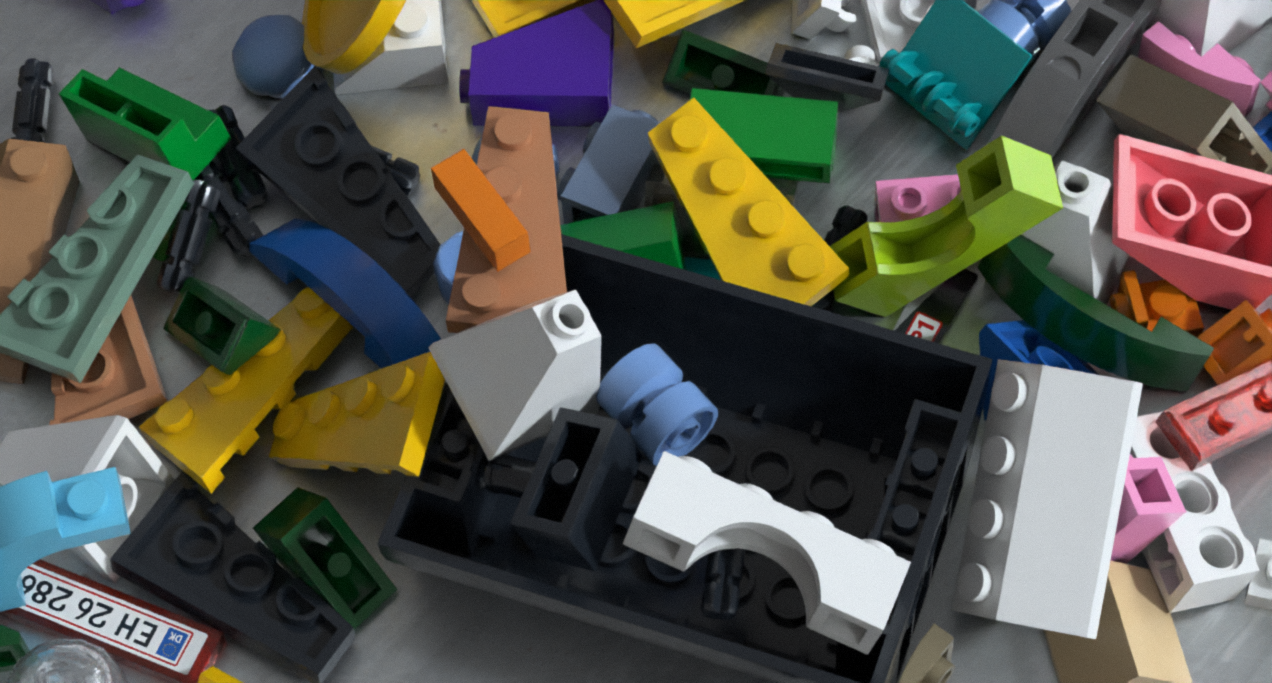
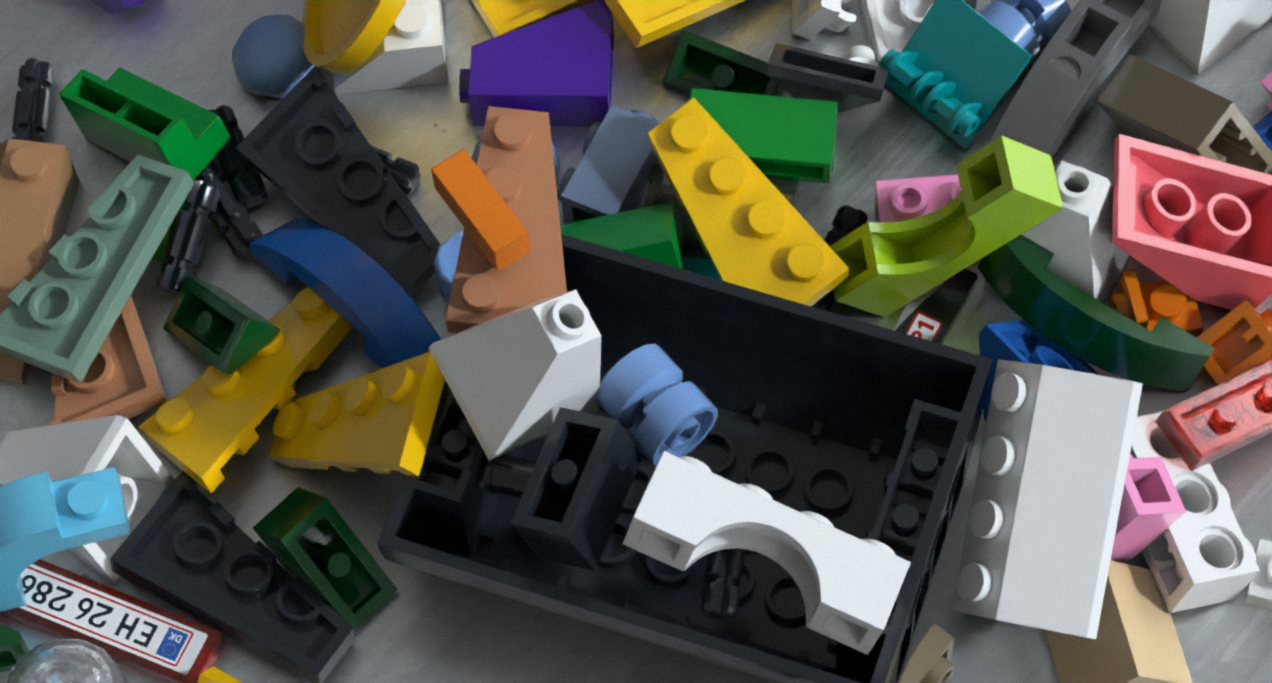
(1214, 71): bright pink slope -> none

